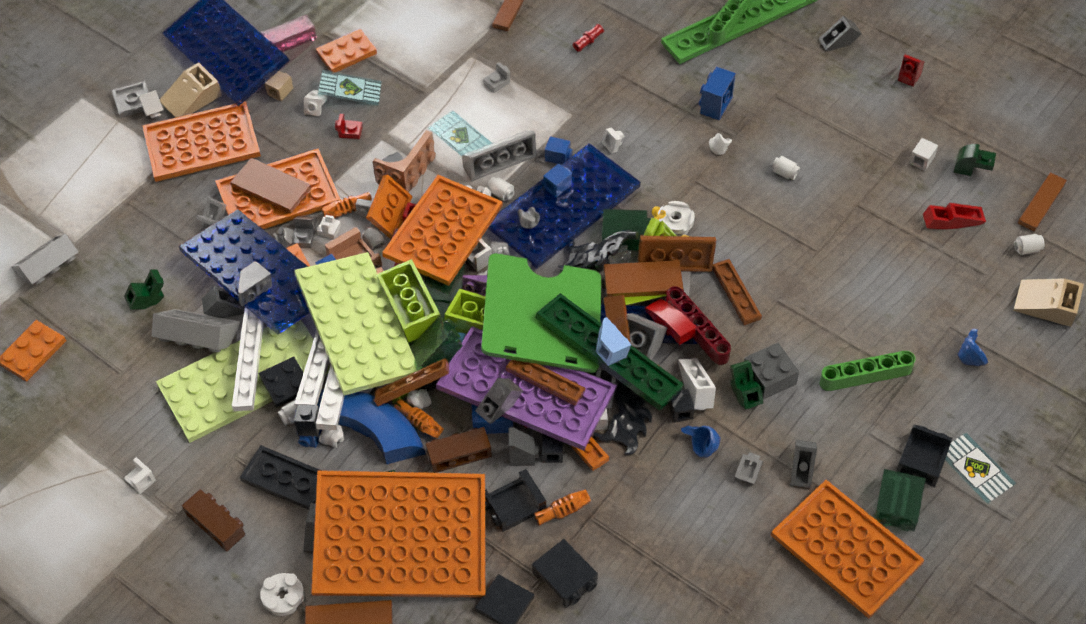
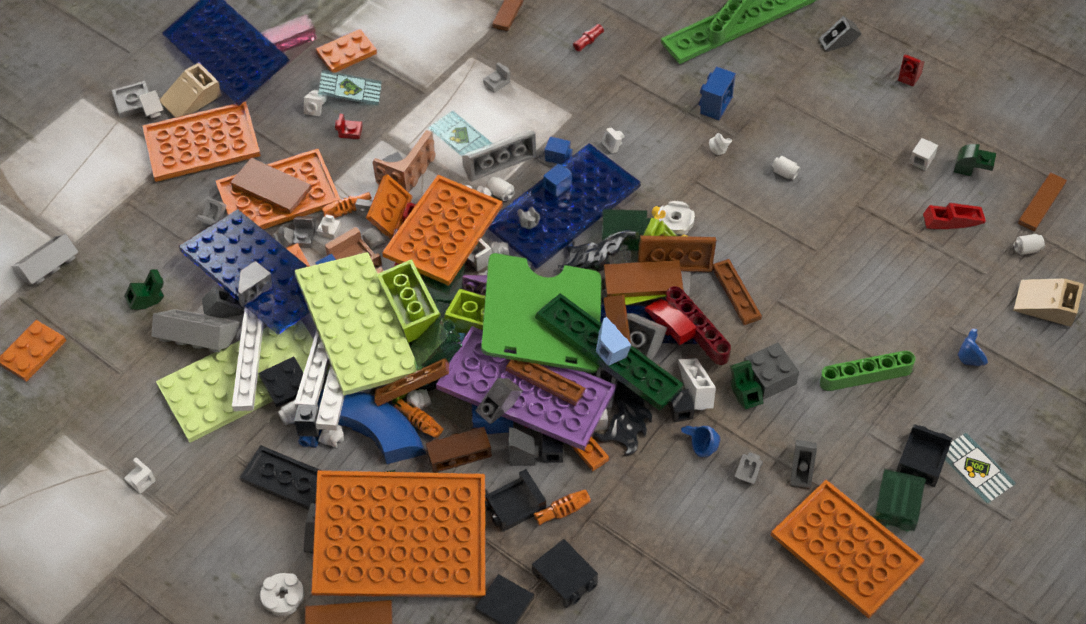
(214, 519): reddish brown brick -> none
(279, 86): tan brick -> none

